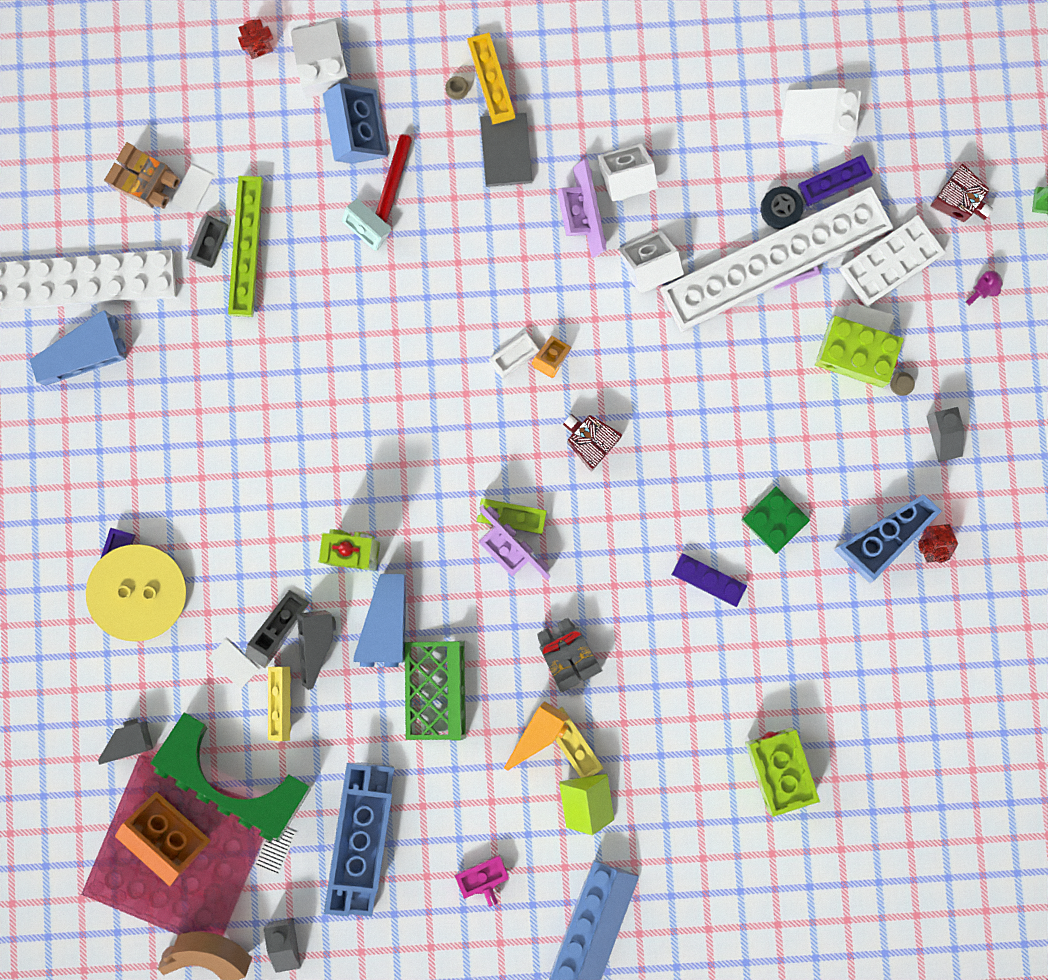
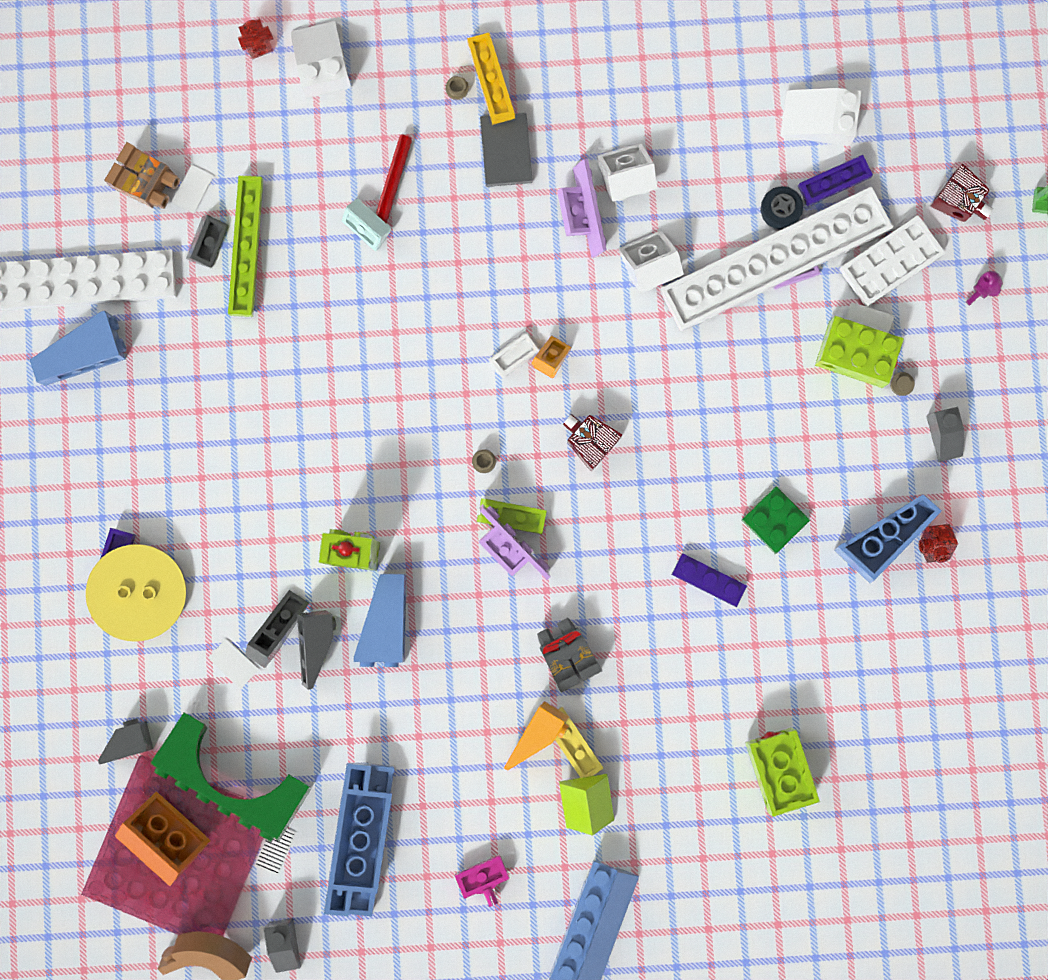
(279, 703): light yellow plate -> none
(354, 123): medium blue slope -> none
(456, 691): bright green fence -> none
(483, 461): none -> dark tan plate

